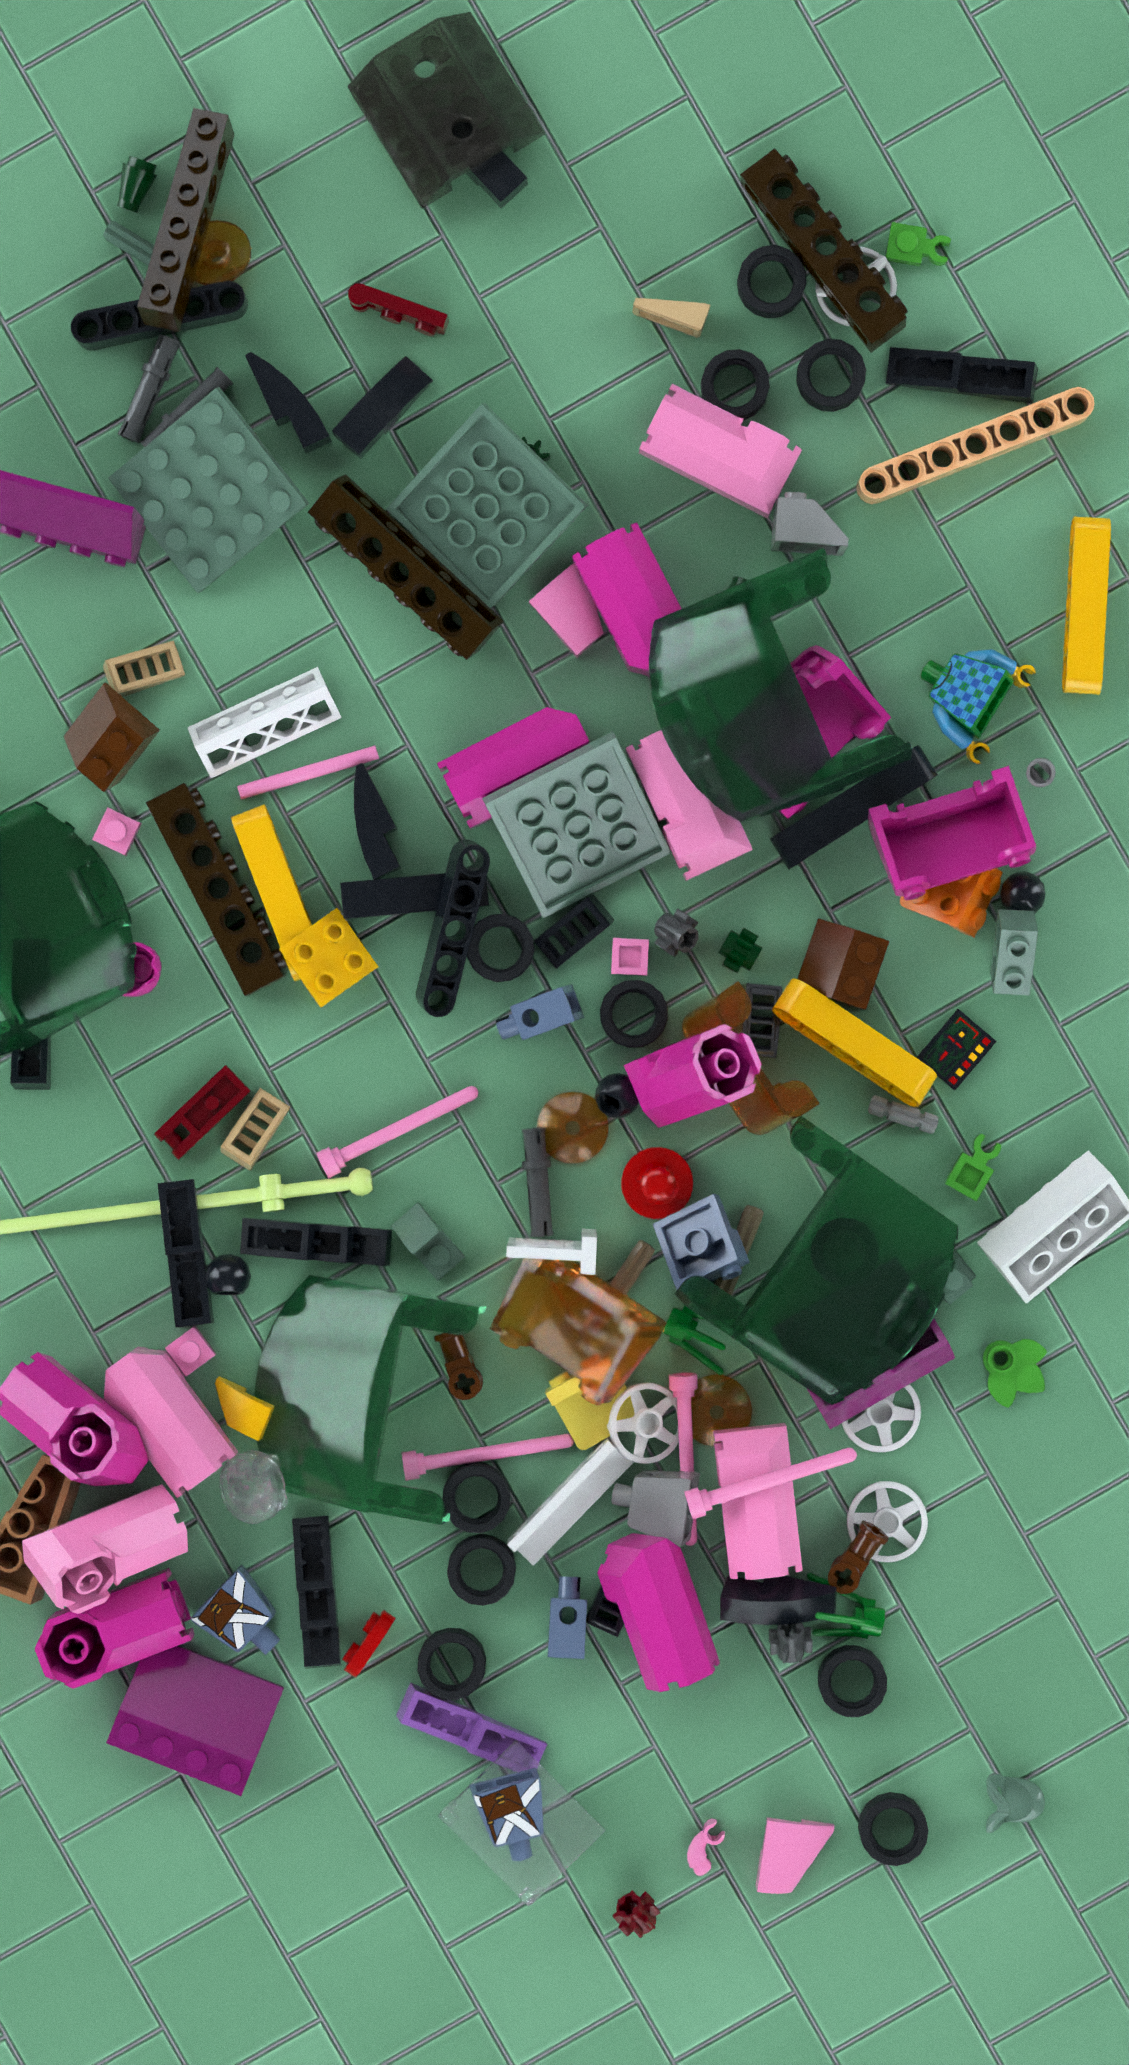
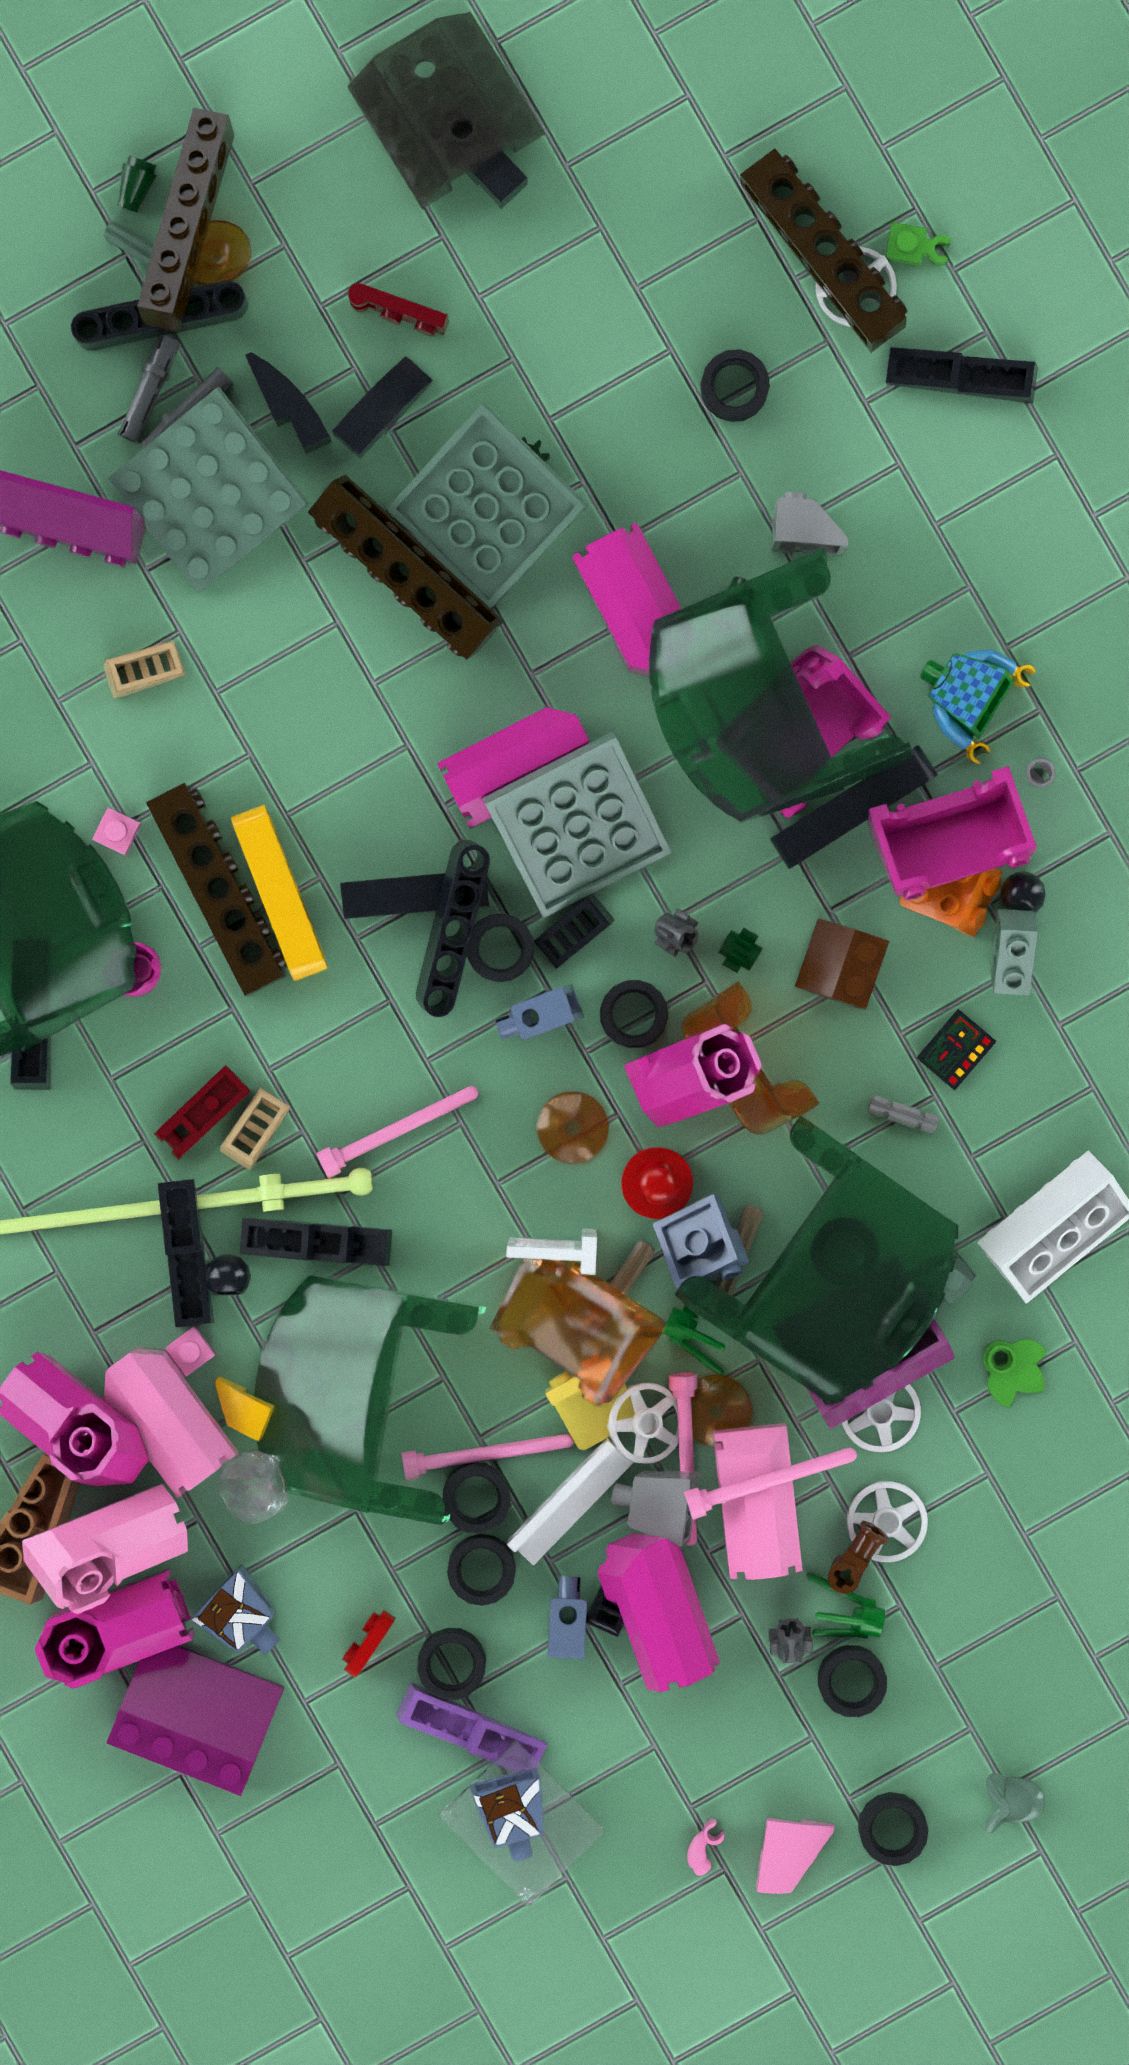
(108, 738): reddish brown slope -> none
(285, 700): white fence -> none
(308, 772): bright pink bar -> none
(316, 1592): black slope -> none
(328, 957): yellow hinge -> none
(372, 825): black slope -> none
(427, 1241): sand green slope -> none
(458, 1362): reddish brown connector -> none
(537, 1181): dark grey pin -> none
(569, 611): bright pink slope -> none
(616, 1096): black piece -> none
(630, 956): bright pink plate -> none
(636, 1913): dark red gear -> none
(678, 315): tan slope -> none
(695, 828): bright pink brick -> none
(718, 451): bright pink brick -> none
(768, 990): black slope -> none
(775, 1600): black slope -> none
(780, 255): black tyre -> none
(832, 347): black tyre -> none
(854, 1042): yellow beam -> none
(971, 1173): bright green plate -> none
(990, 436): light nougat beam -> none
(1086, 605): yellow beam -> none

